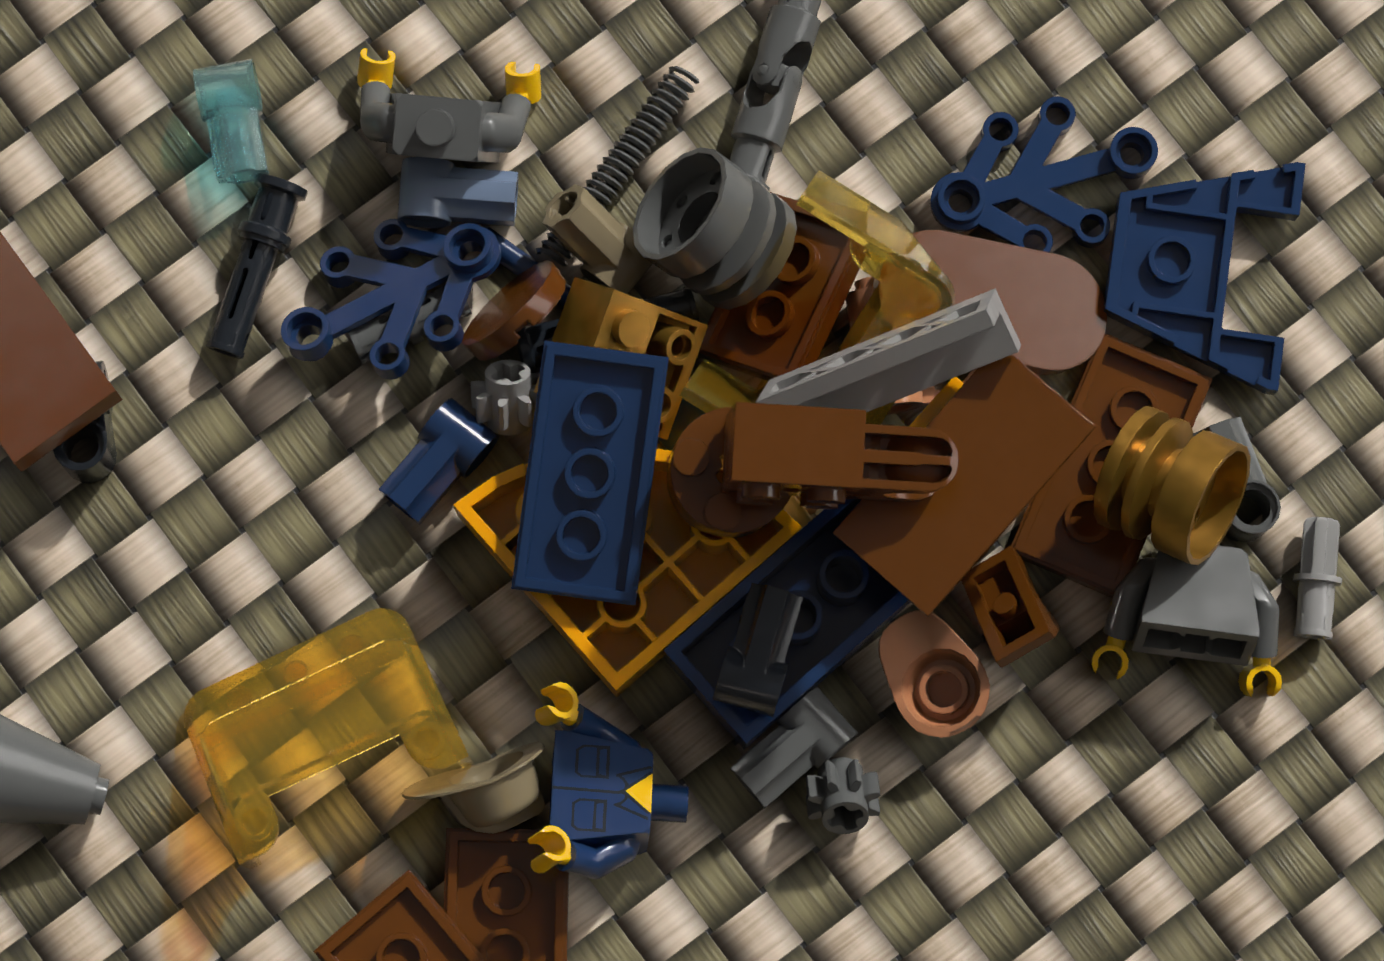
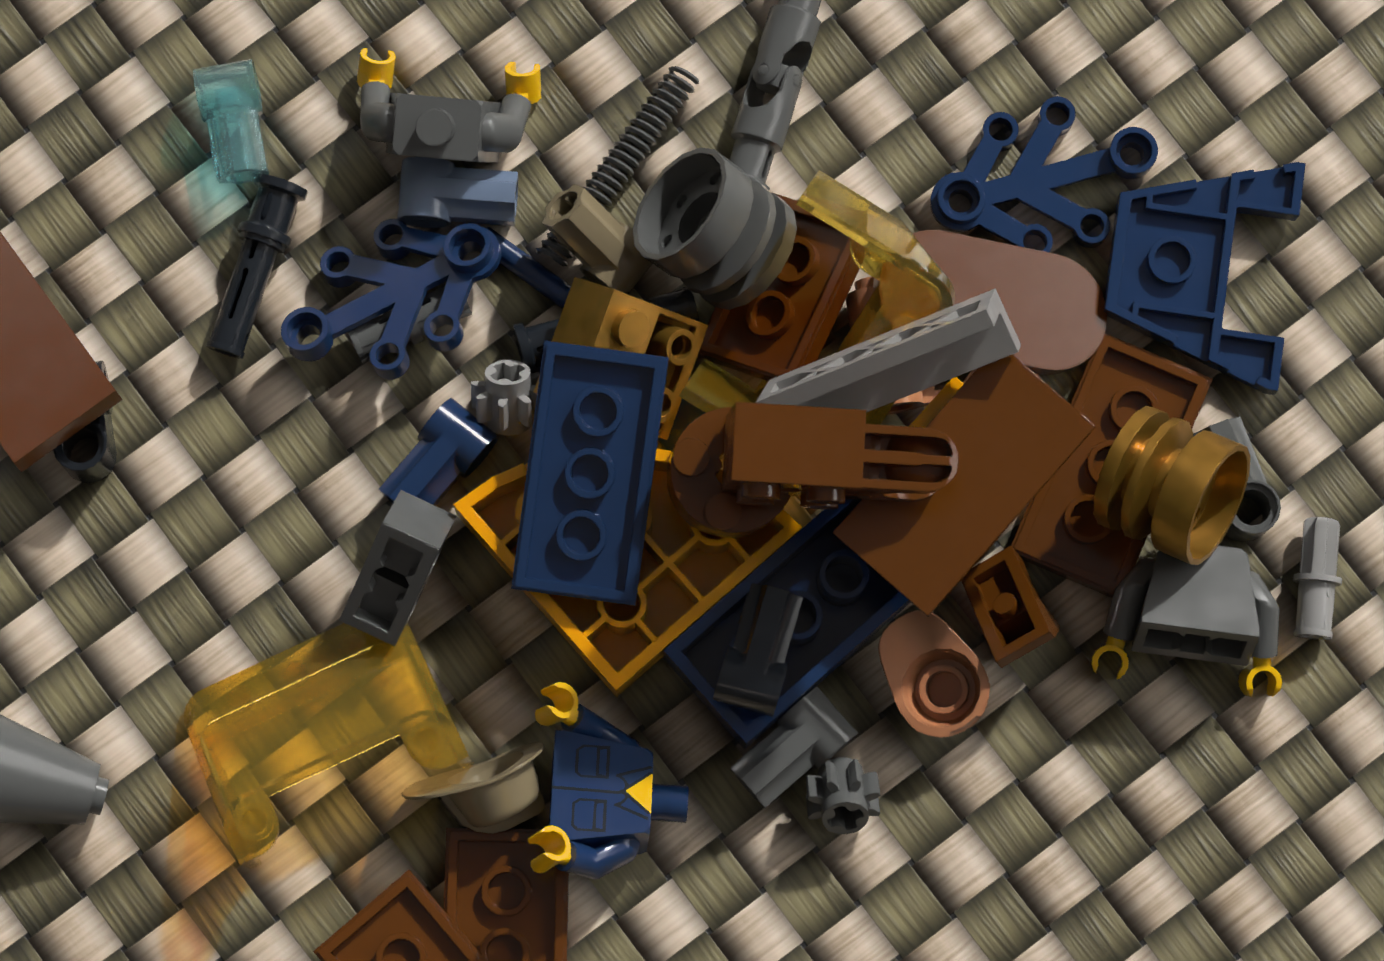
(397, 567): none -> dark grey brick
(520, 302): reddish brown tile -> none

